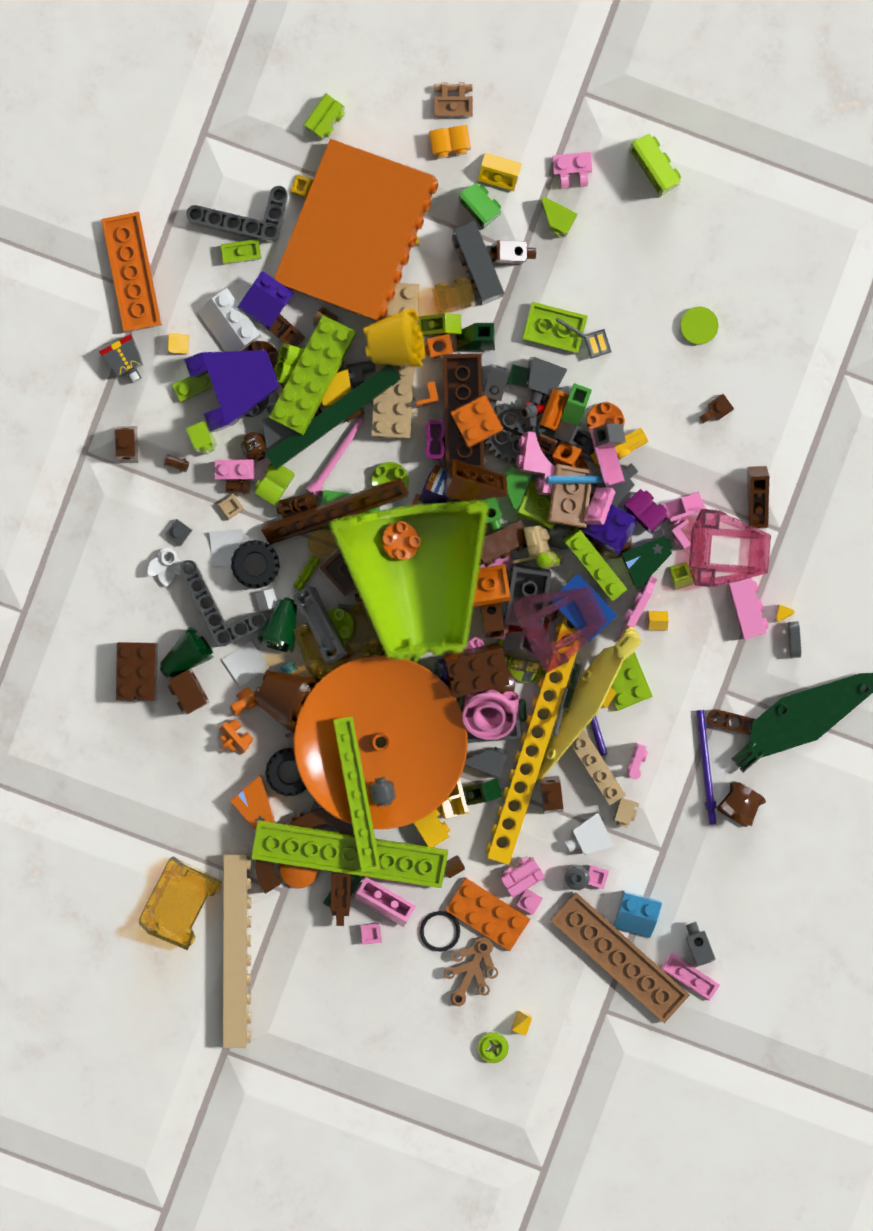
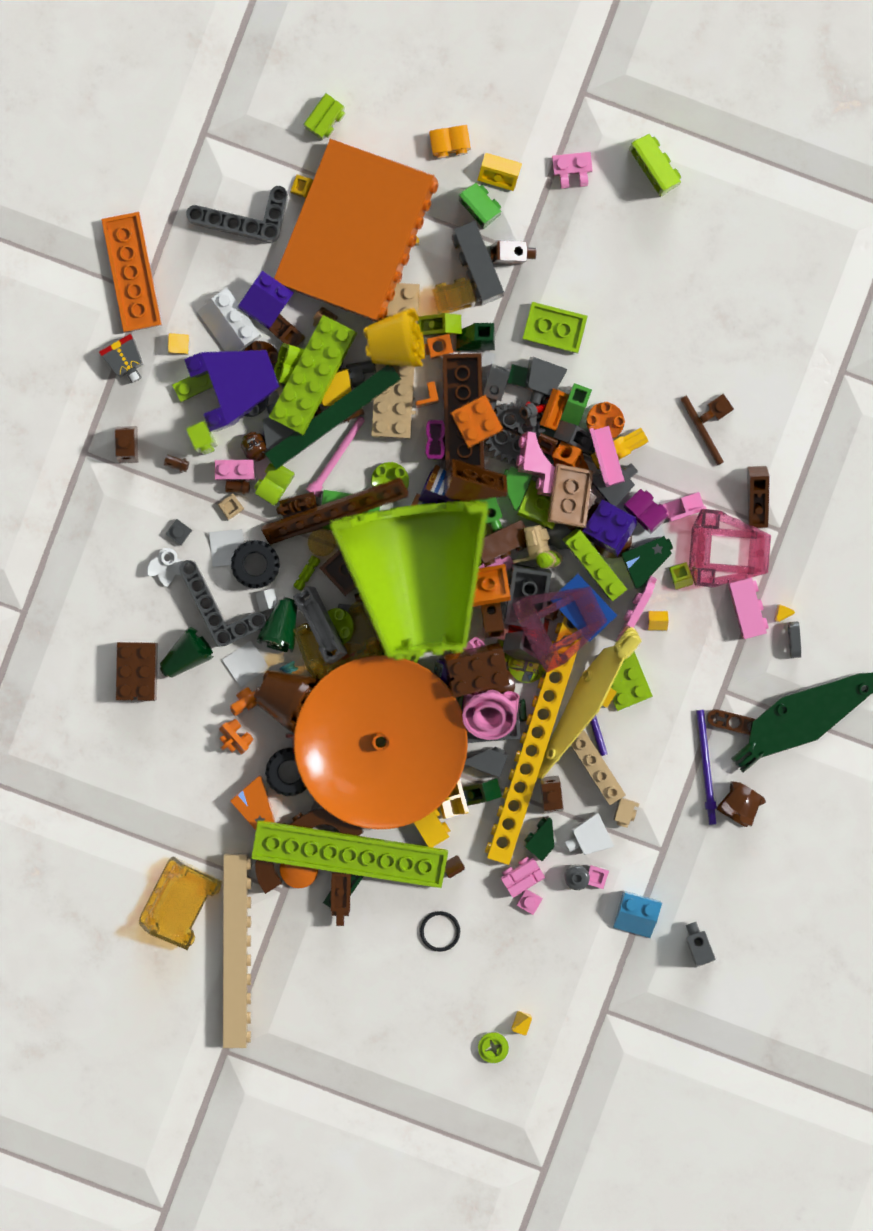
(188, 691): reddish brown brick -> none
(241, 251): lime plate -> none
(356, 794): lime plate -> none
(371, 933): bright pink plate -> none
(382, 791): dark grey head -> none
(384, 901): bright pink brick -> none
(400, 541): orange dish -> none
(453, 105): medium nougat plate -> none
(472, 968): medium nougat plant -> none
(487, 914): orange plate -> none
(542, 840): none -> dark green slope
(558, 217): lime slope -> none
(560, 714): dark grey piece -> none
(572, 680): dark green piece -> none
(573, 479): dark azure bar -> none
(596, 342): piece -> none
(599, 506): bright pink plate -> none
(609, 435): dark grey brick -> none
(620, 957): medium nougat plate -> none
(639, 754): bright pink plate -> none
(679, 537): bright pink bracket -> none
(690, 976): bright pink tile -> none
(699, 325): lime tile -> none
(702, 431): none -> reddish brown bar

